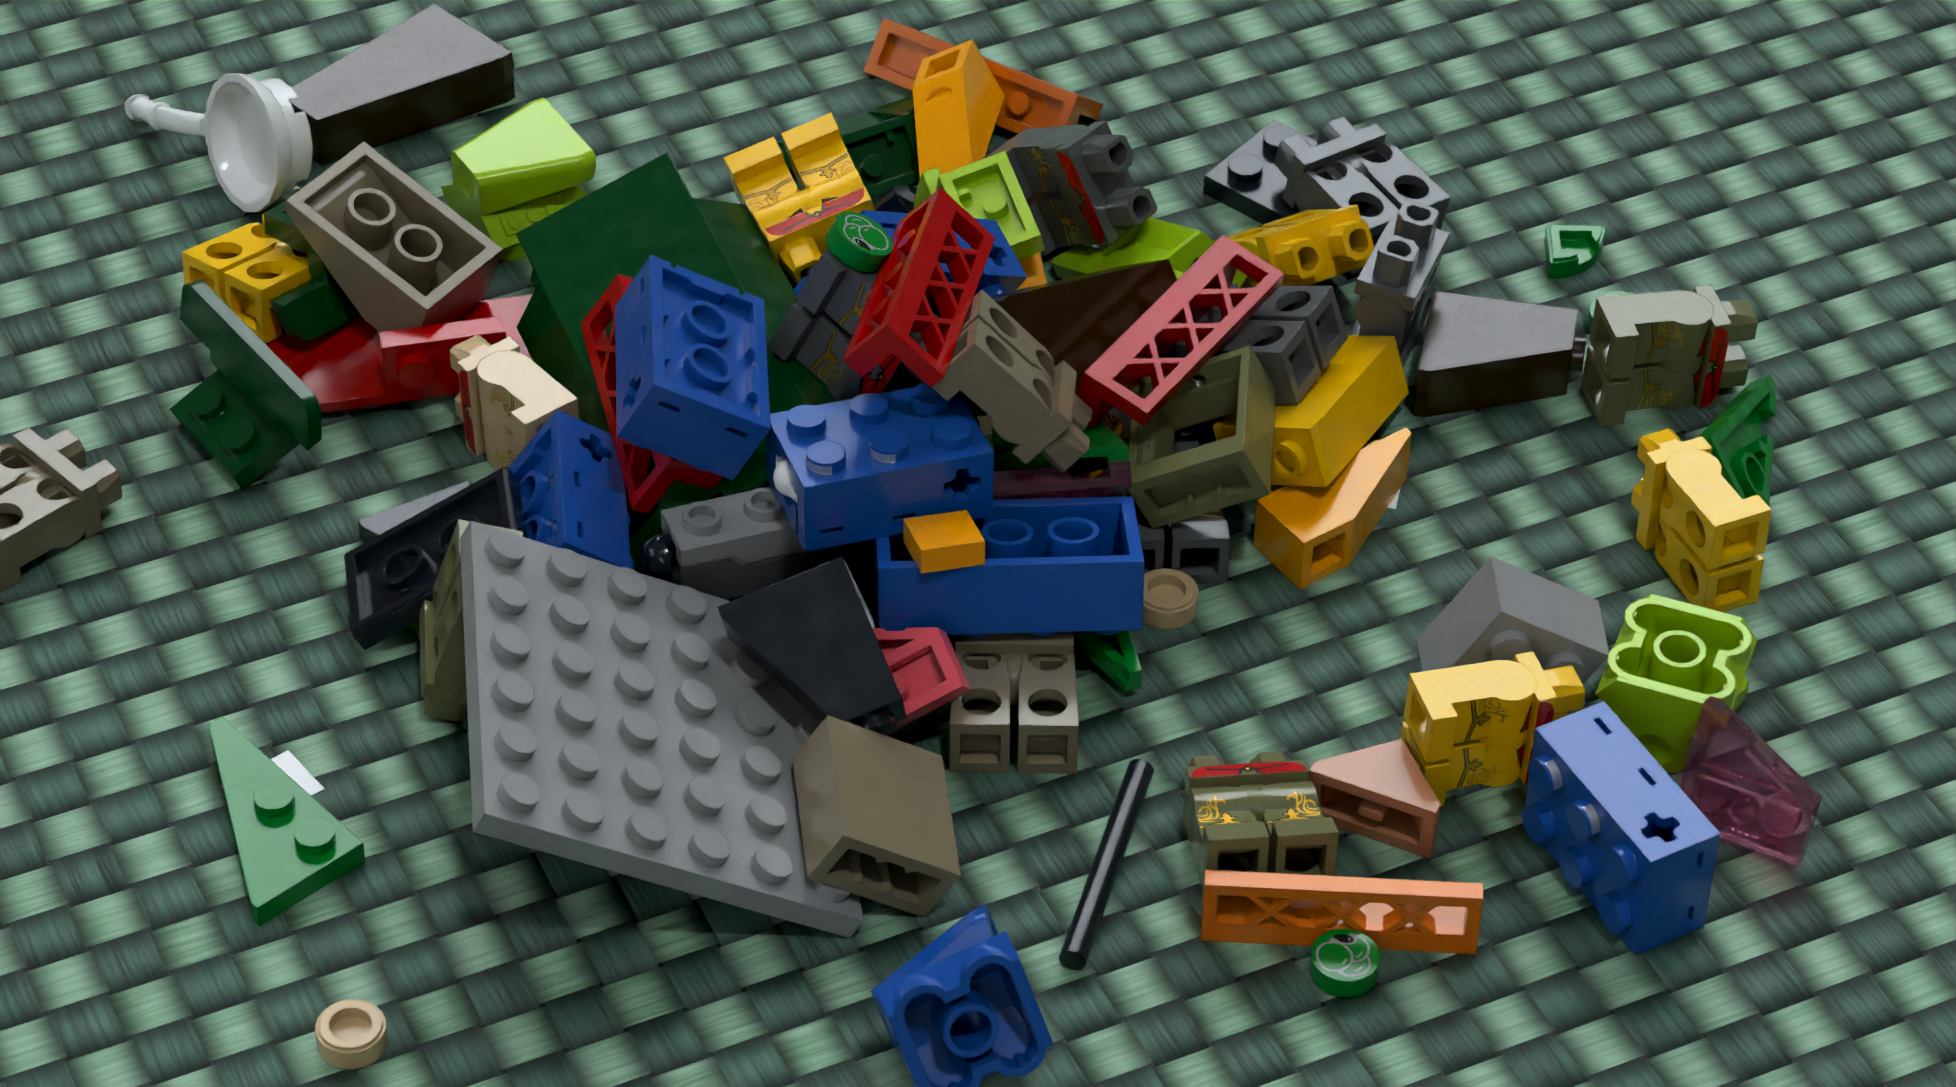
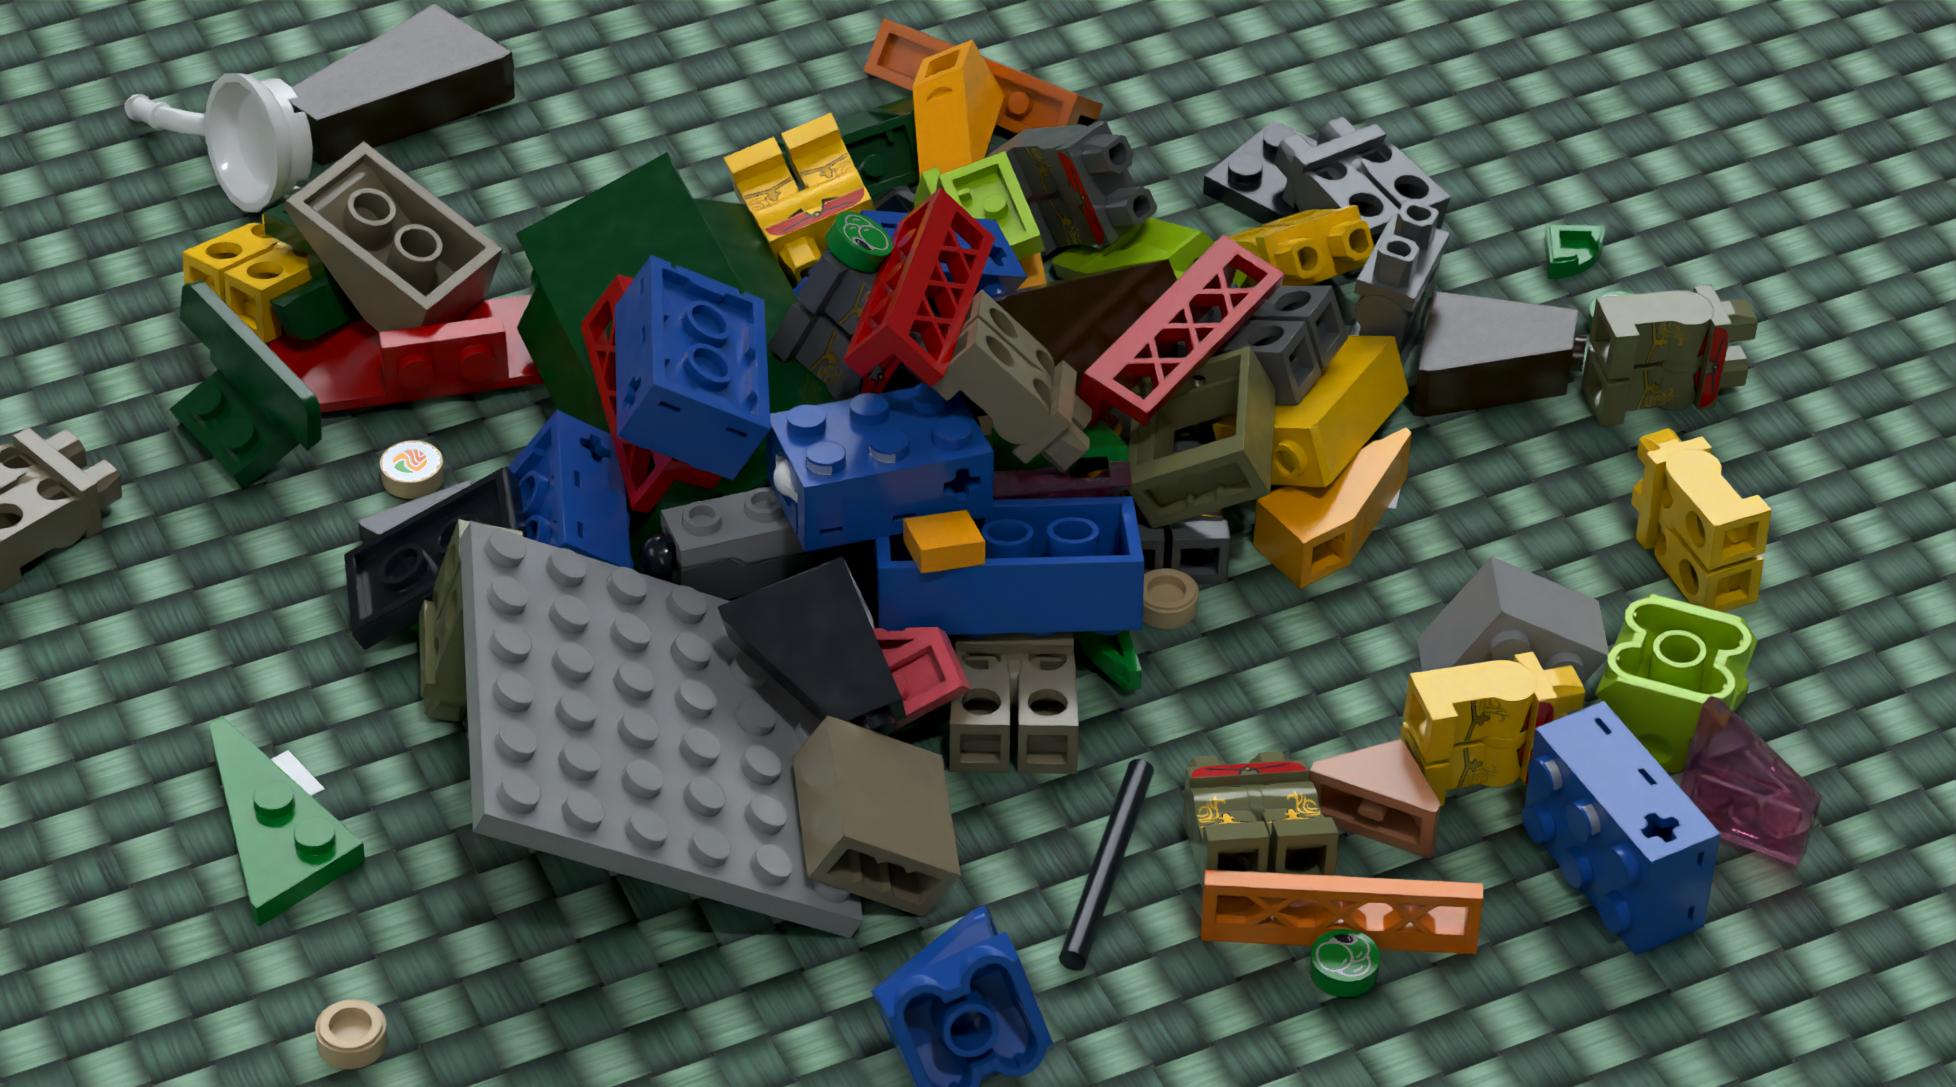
(411, 469): none -> tile
(504, 398): tan hips -> none
(519, 174): lime piece -> none
(1738, 440): green wing -> none

